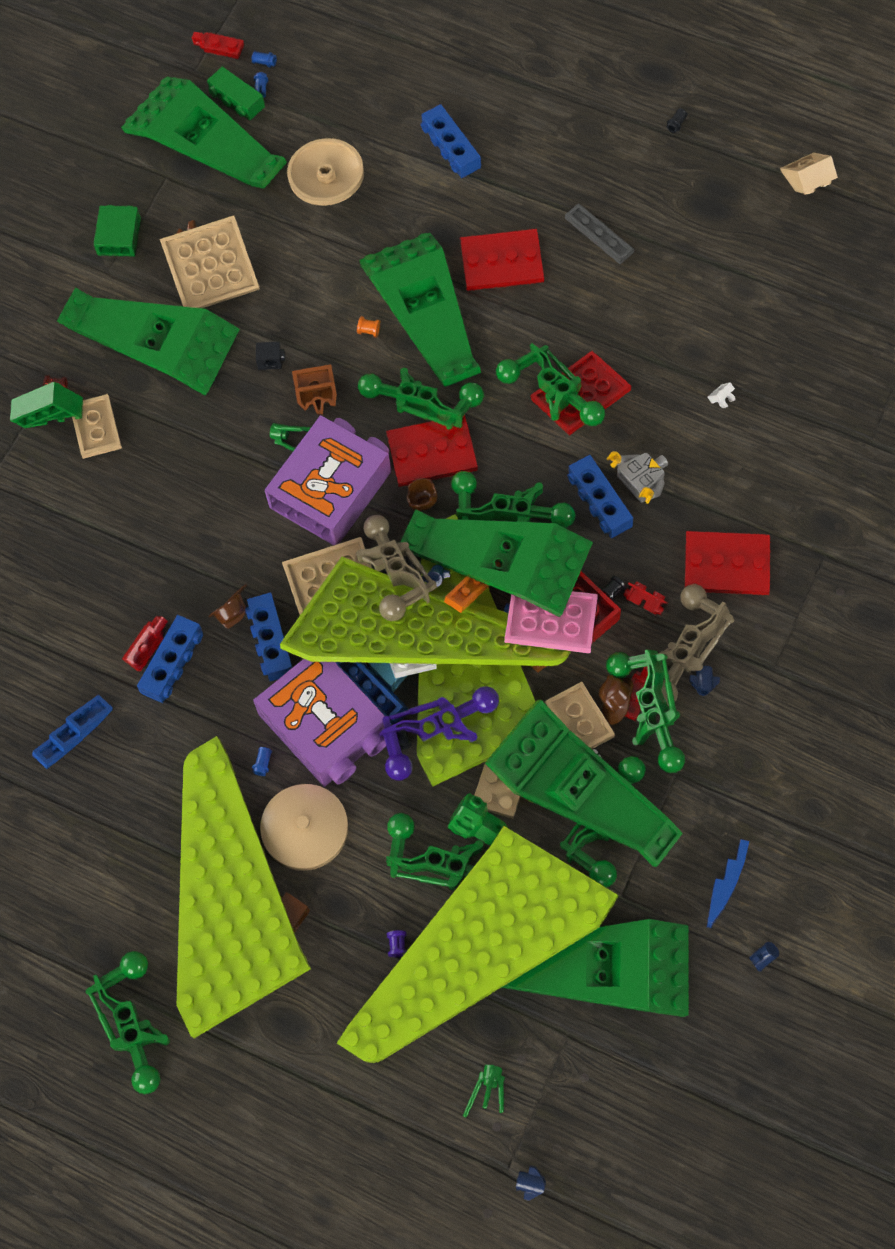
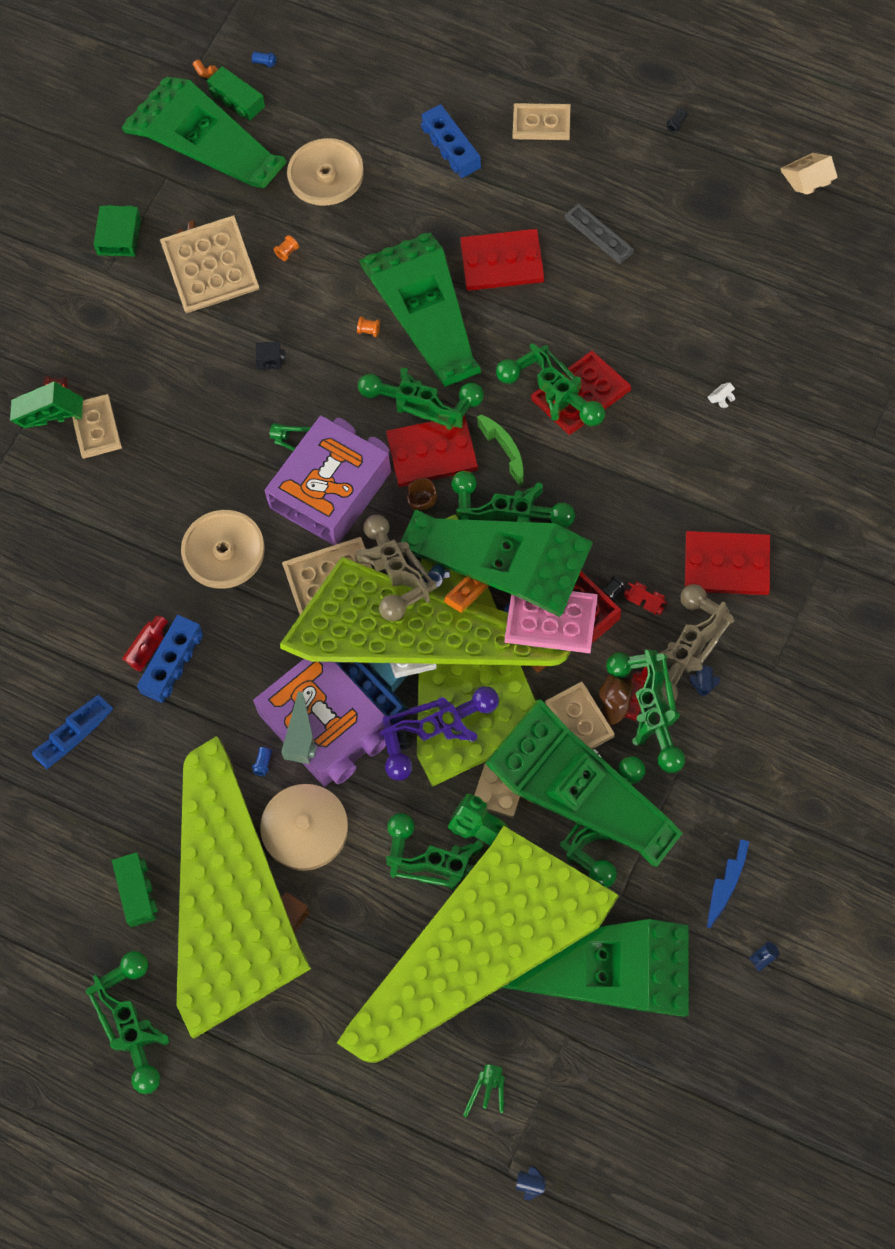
(134, 889): none -> green brick
(186, 347): green wing -> none
(202, 71): none -> orange arm
(218, 44): red hinge -> none
(223, 549): none -> tan dish
(232, 611): reddish brown piece -> none
(260, 82): blue pin -> none
(260, 607): blue brick -> none
(286, 248): none -> orange bush
(299, 739): none -> sand green slope
(315, 387): dark orange plate -> none
(397, 943): dark purple bush -> none
(493, 430): none -> bright green slope
(541, 121): none -> tan plate
(588, 470): blue brick -> none
(640, 474): light grey torso -> none

